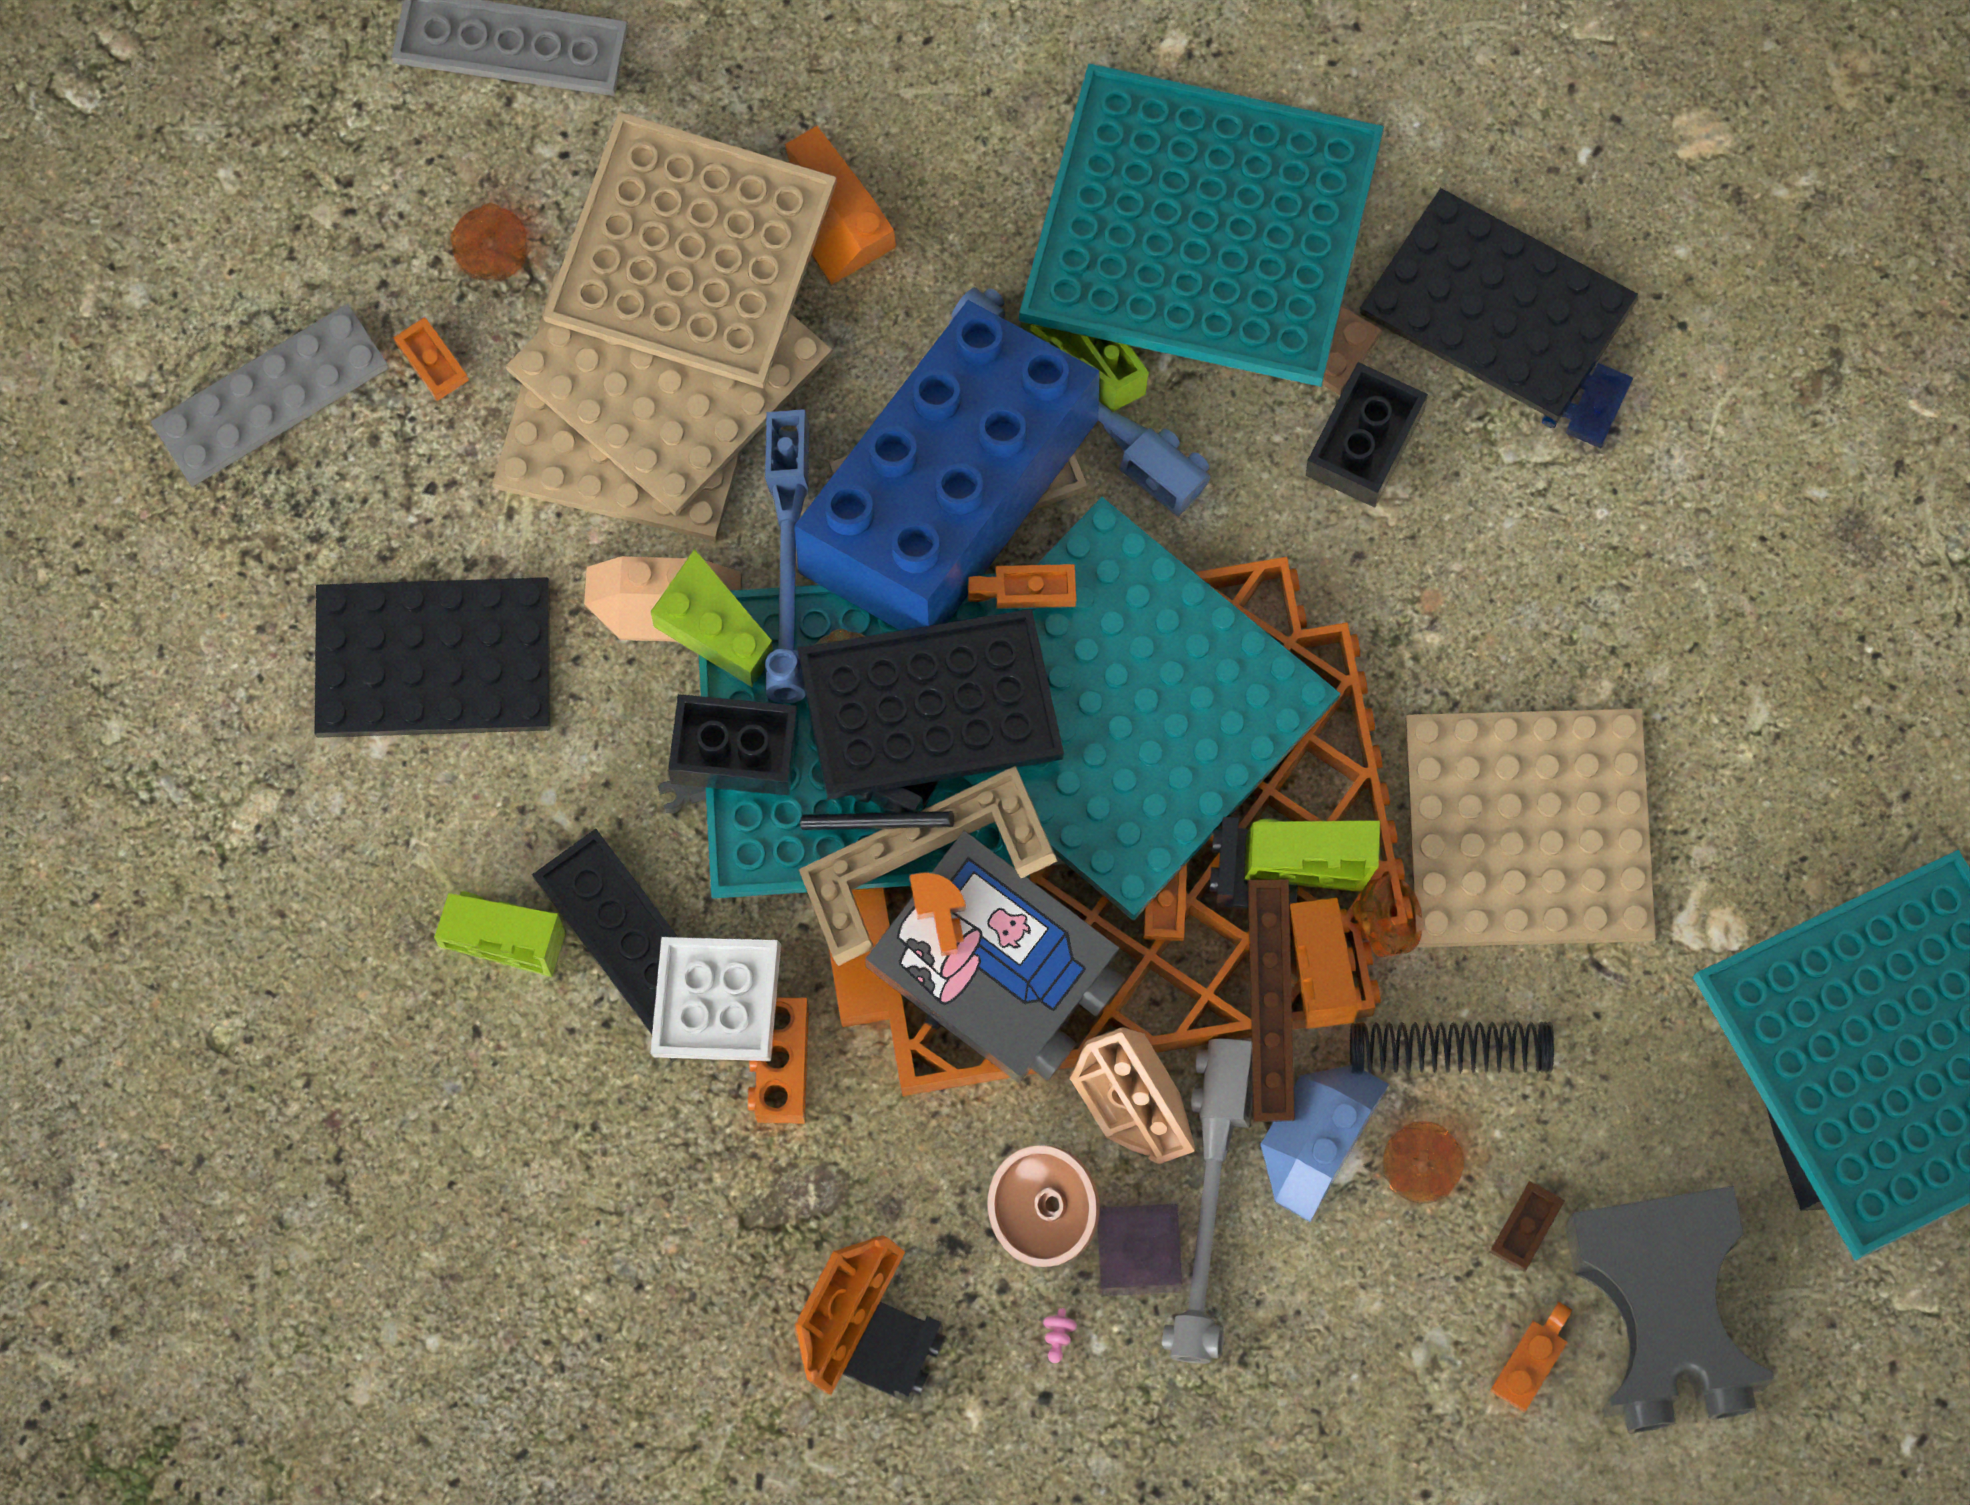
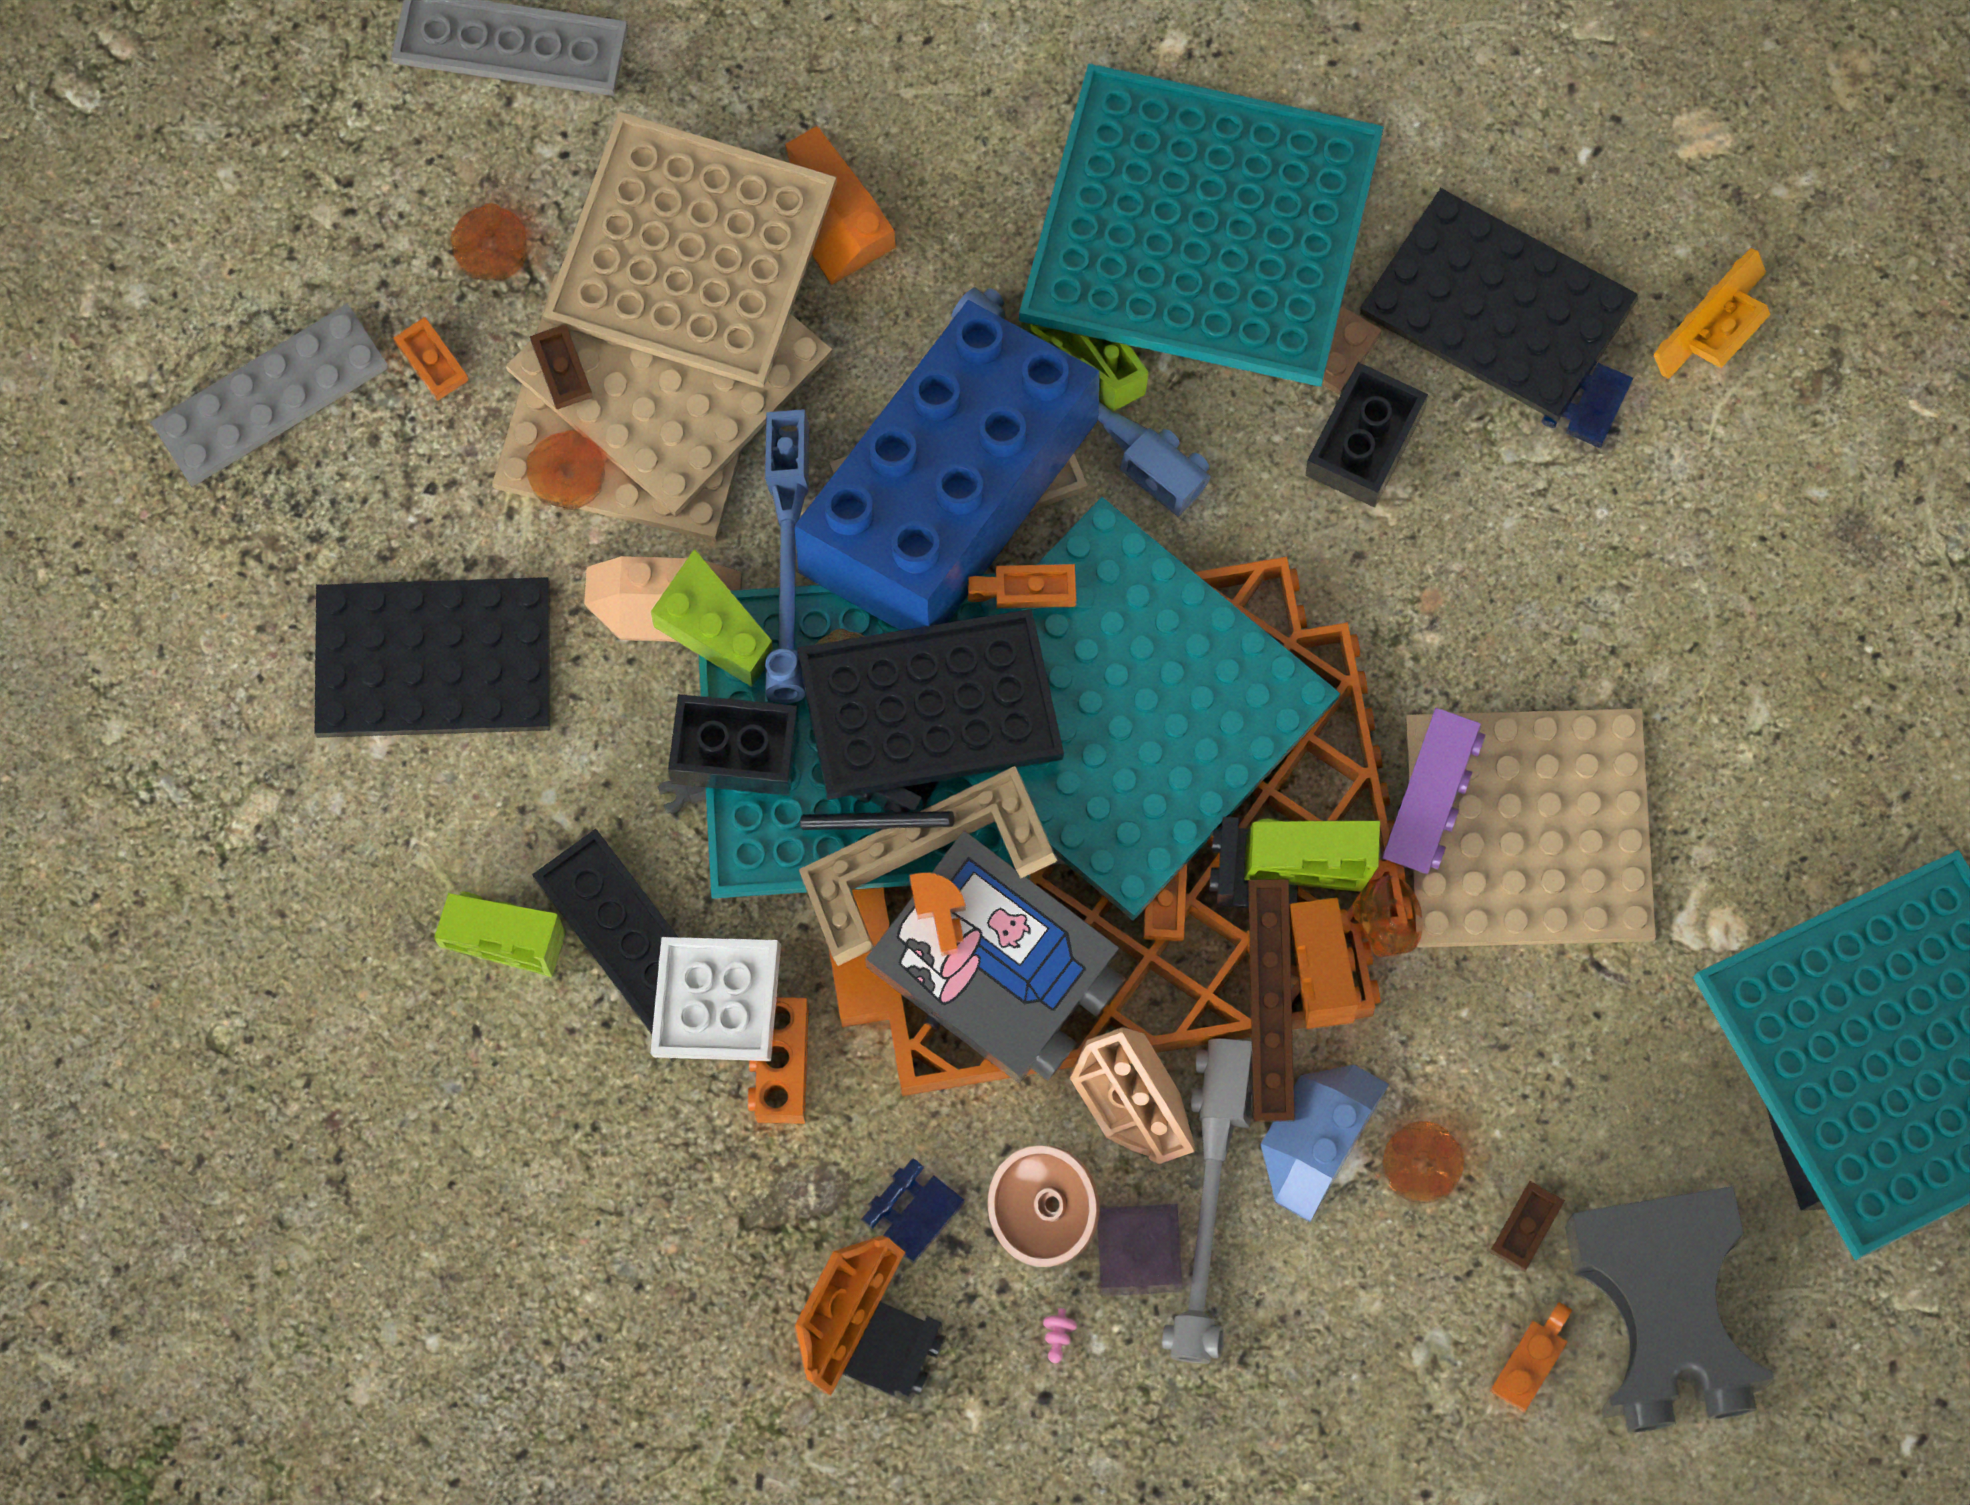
(561, 366): none -> reddish brown plate
(569, 449): none -> clear orange plate
(922, 1218): none -> clear blue plate
(1433, 790): none -> medium lavender wedge
(1543, 1045): black piece -> none
(1719, 321): none -> light orange bracket

